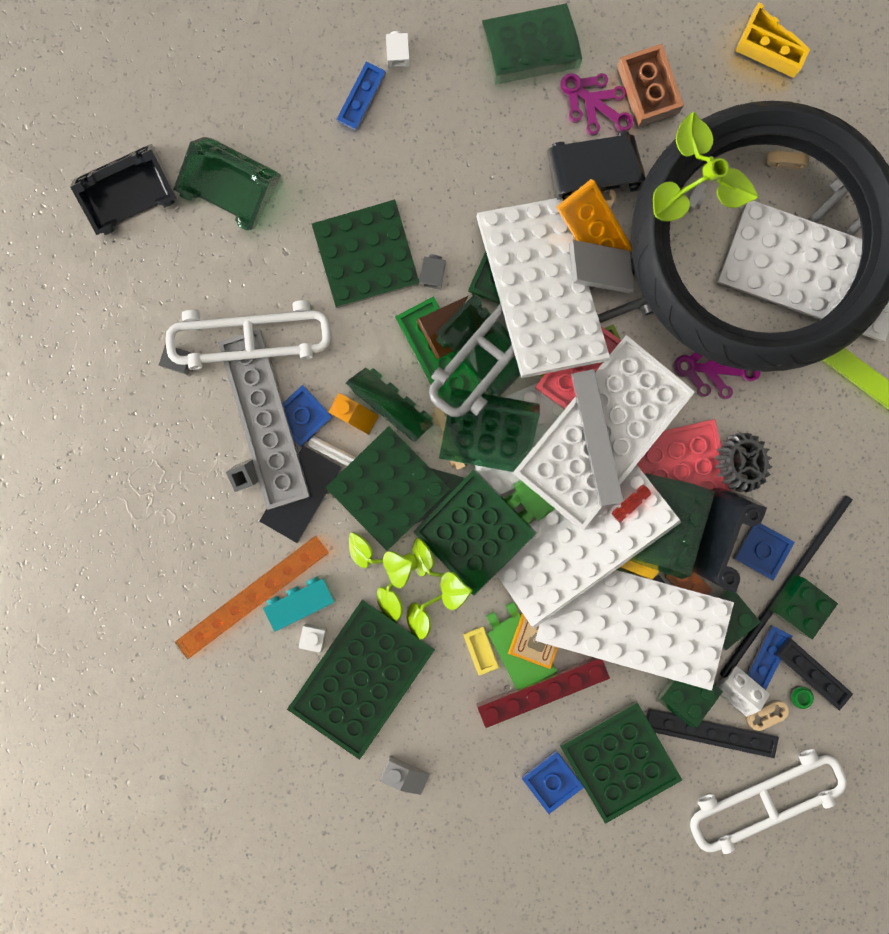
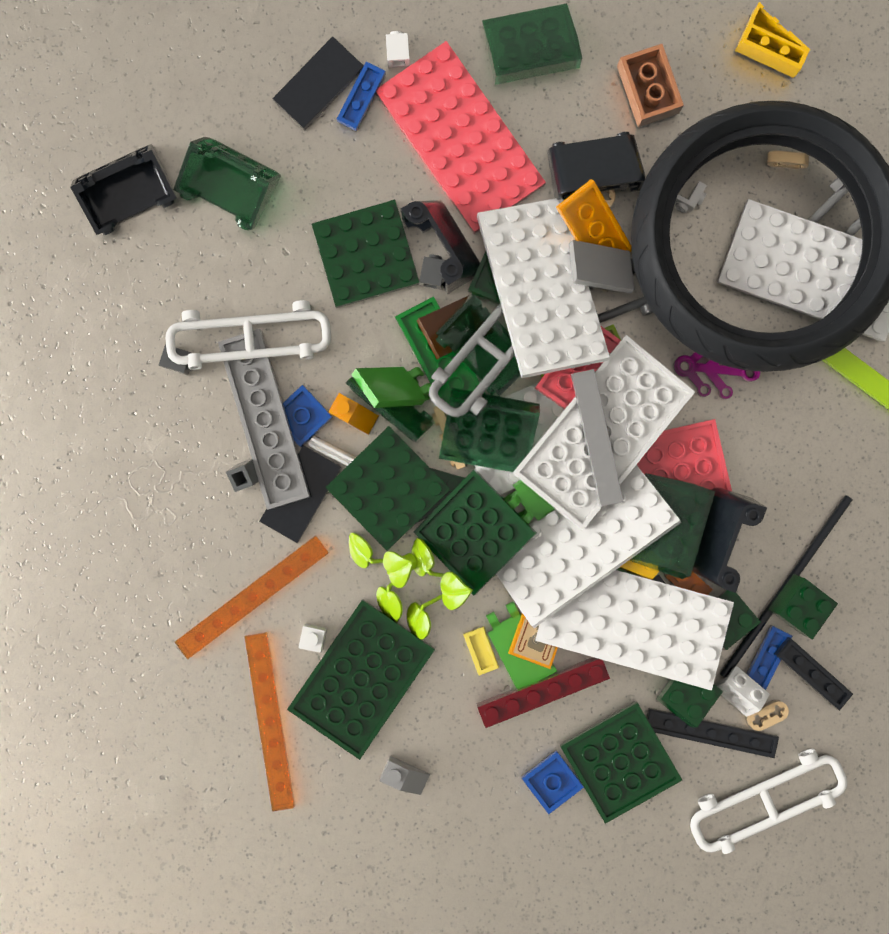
(269, 721): none -> clear orange tile
(299, 603): teal brick -> none
(318, 83): none -> black tile
(392, 386): none -> bright green tile
(434, 214): none -> black windscreen
(459, 135): none -> coral plate
(593, 101): magenta plant -> none
(631, 503): clear red axle -> none
(734, 188): lime plant -> none
(734, 461): dark grey gear -> none
(764, 550): blue plate -> none
(802, 697): green plate -> none

